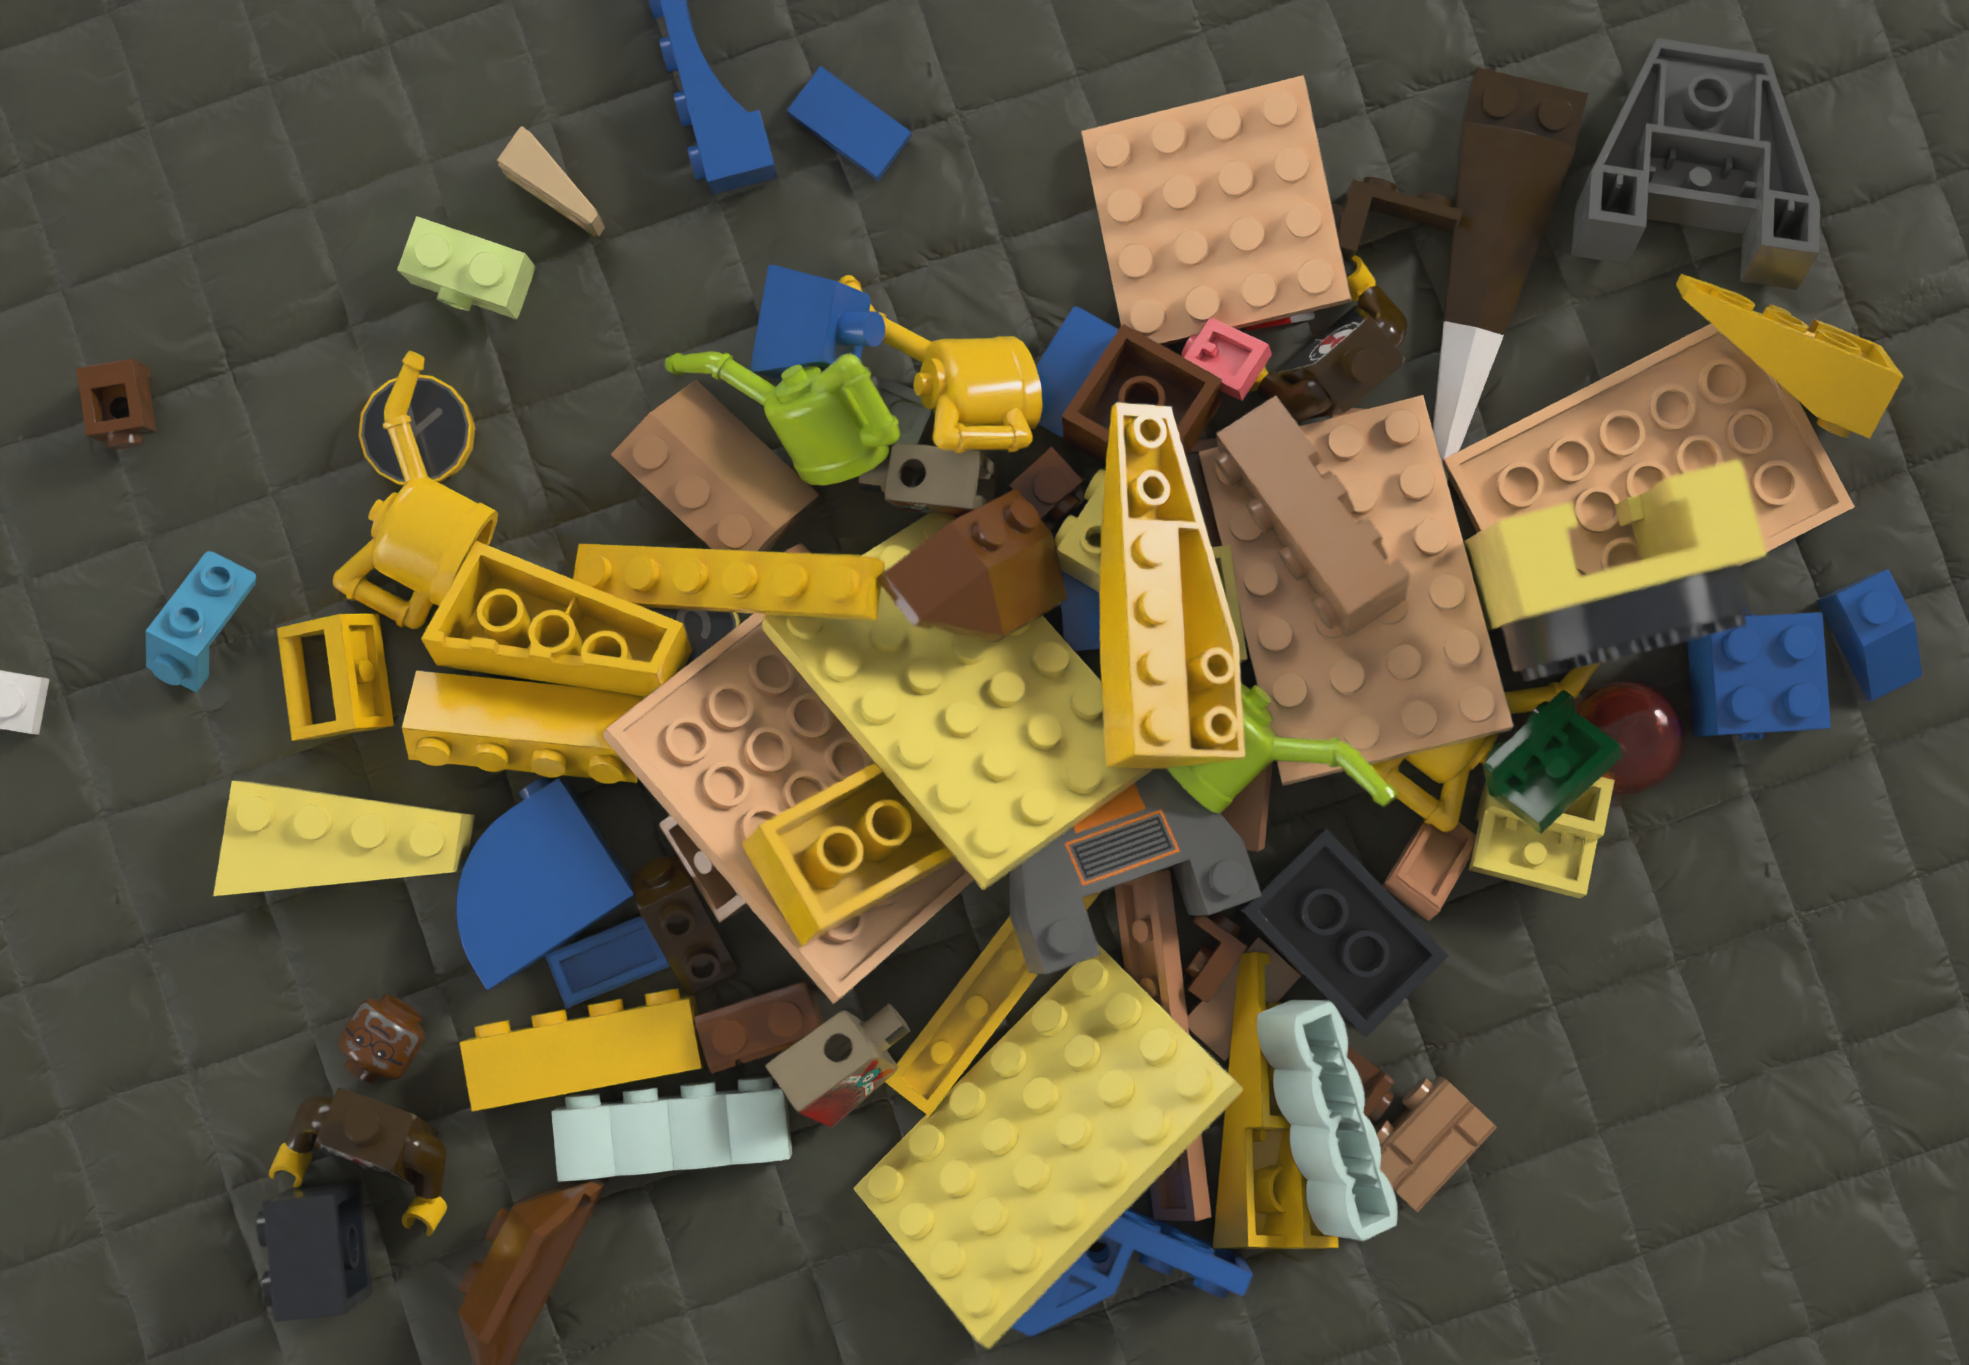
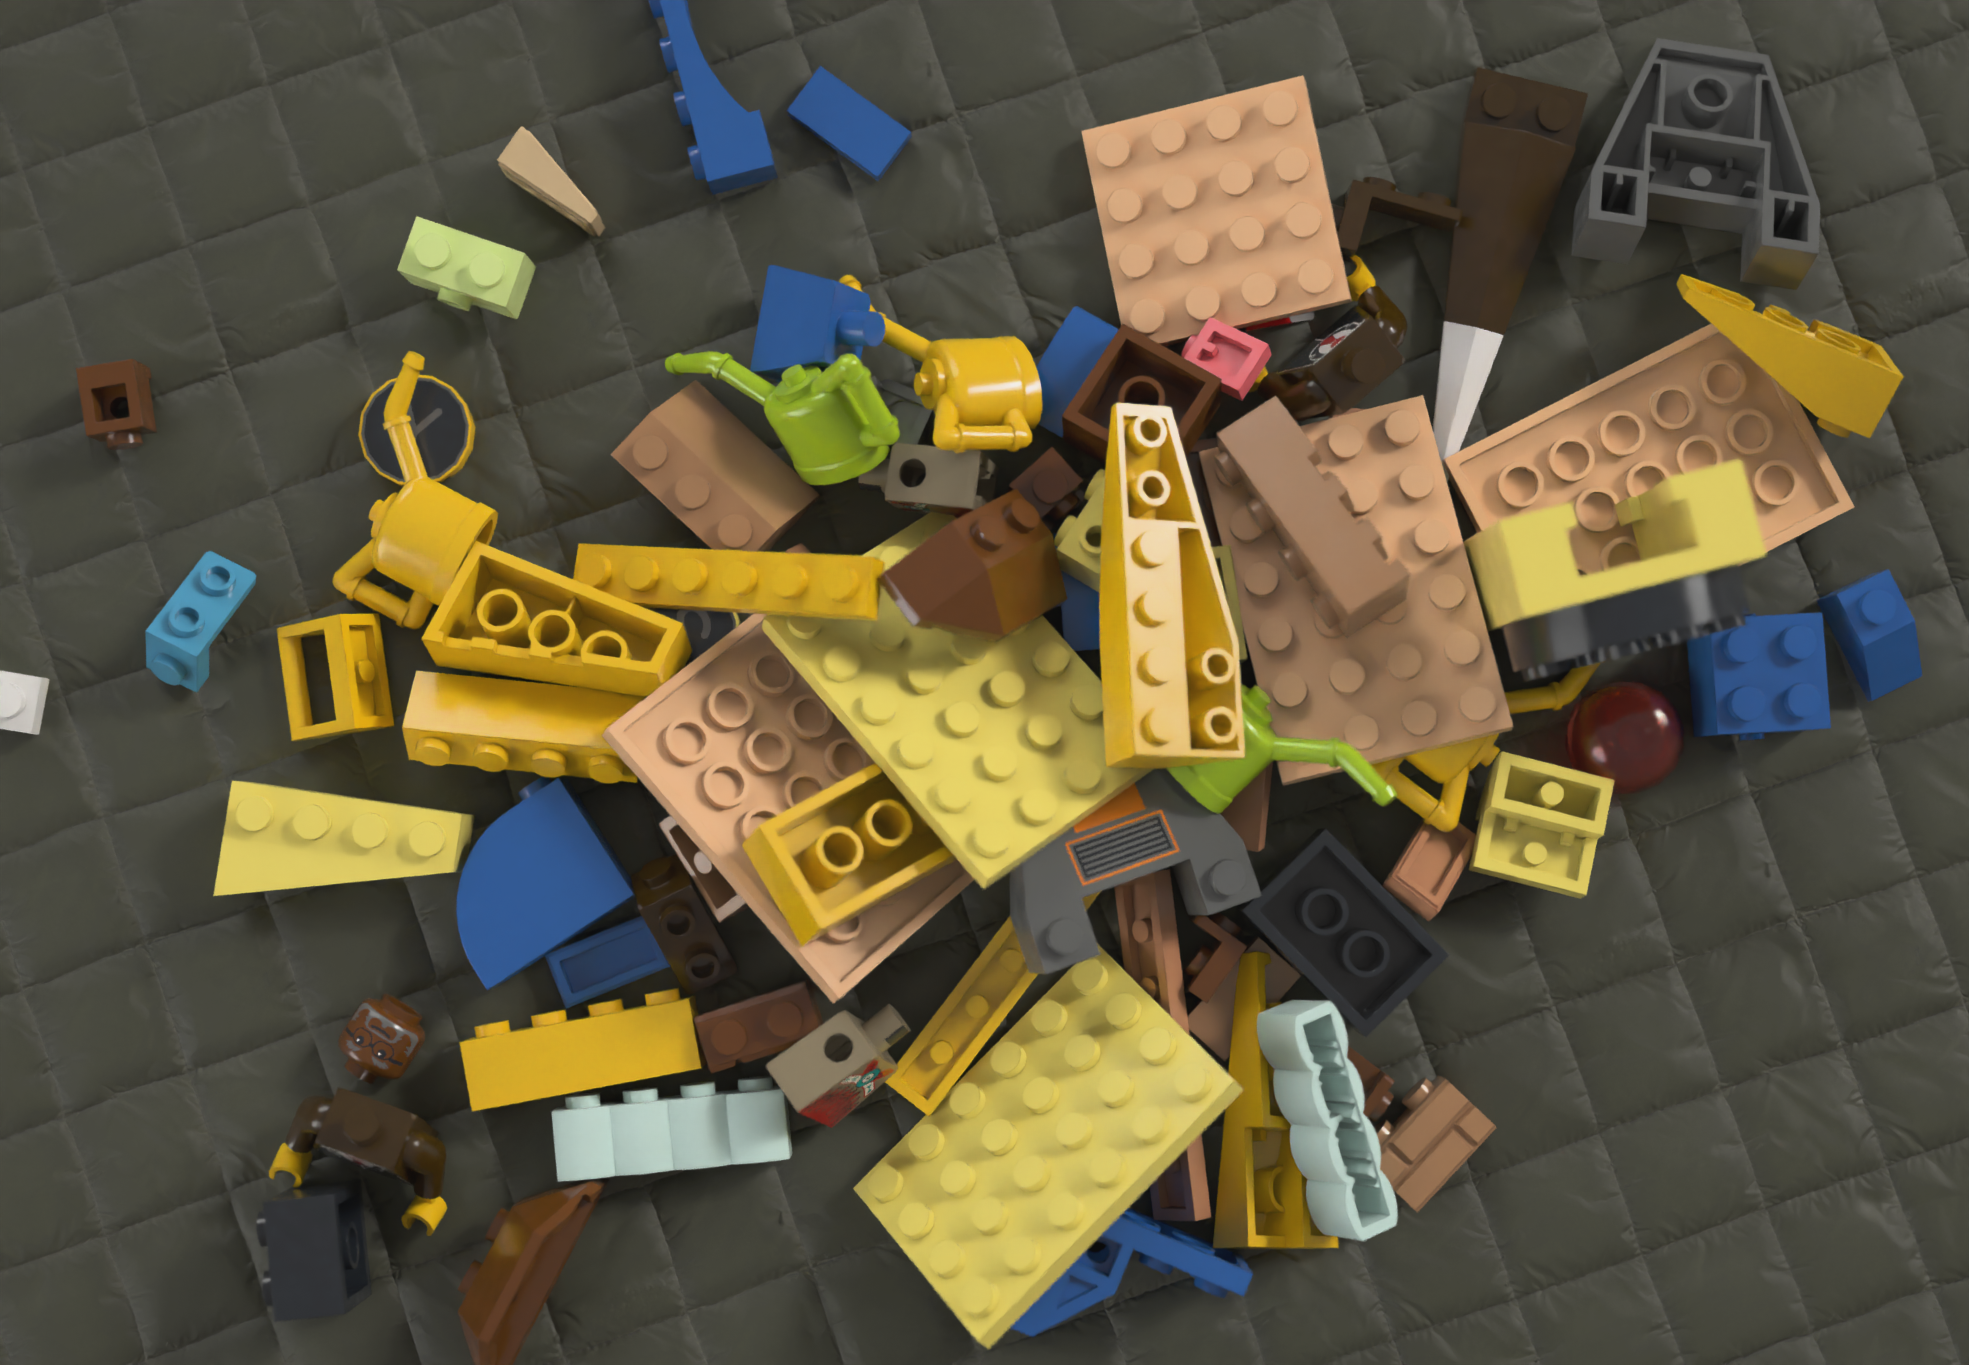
(1549, 762): dark green bracket -> none

